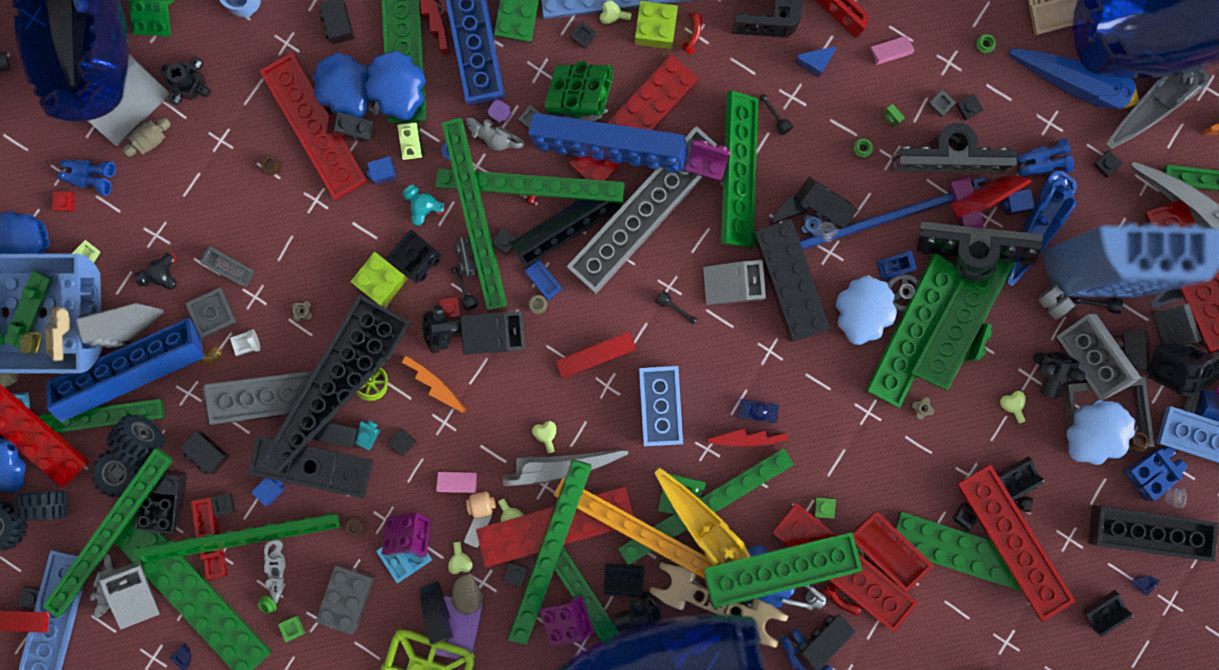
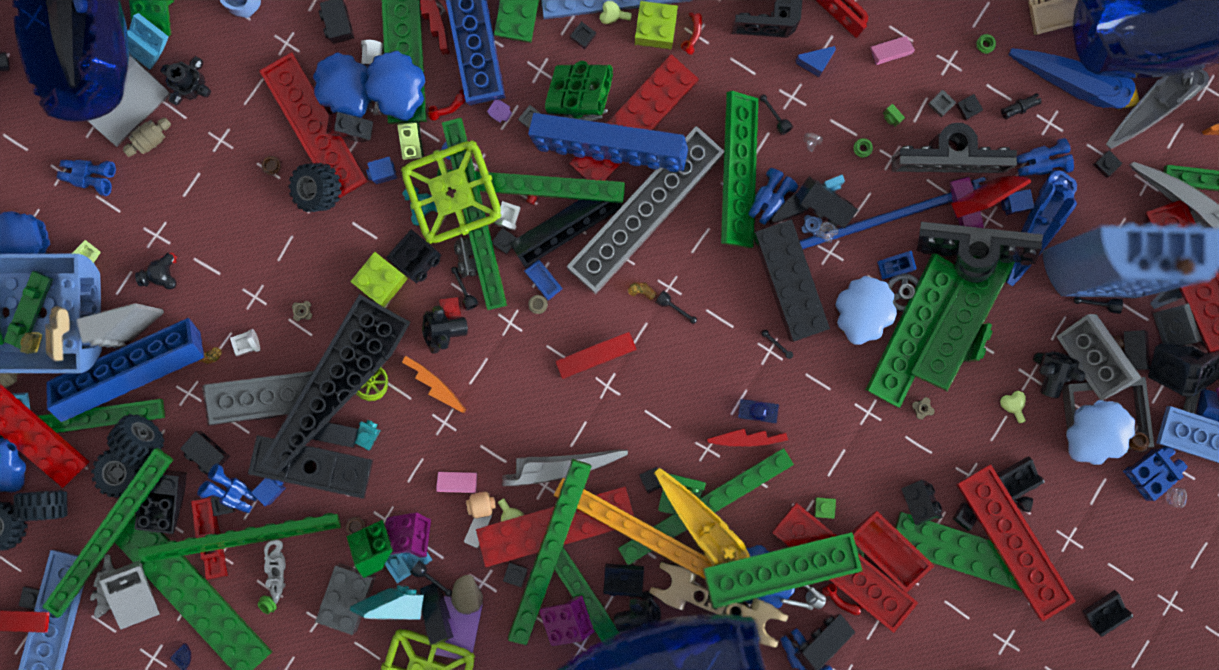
(63, 201): red plate -> none
(145, 41): none -> medium azure slope
(211, 312): dark grey plate -> none
(227, 266): dark grey window -> none
(234, 490): none -> blue piece
(291, 628): bright green plate -> none
(314, 187): none -> black wheel
(370, 49): none -> white tile
(370, 548): none -> green slope
(391, 604): none -> slope
(402, 442): black plate -> none
(420, 570): none -> black hinge
(434, 113): none -> red piece
(440, 186): none -> lime plate
(459, 561): yellowish green rock -> none
(492, 332): black slope -> none
(495, 138): light grey animal -> none
(508, 217): none -> white tile
(545, 434): yellowish green rock -> none
(638, 287): none -> clear yellow arm
(650, 480): none -> black tile
(660, 406): light blue brick -> none
(707, 160): magenta bracket -> none
(734, 282): light grey slope -> none
(770, 201): none -> blue piece
(788, 354): none -> black hinge
(812, 140): none -> clear tile
(835, 183): none -> medium azure plate
(922, 502): none -> black bracket
(1021, 106): none -> black pin
(1055, 302): light grey wheel -> none
(1145, 584): clear blue tile -> none
(1153, 533): black brick -> none
(1184, 266): none -> reddish brown plate

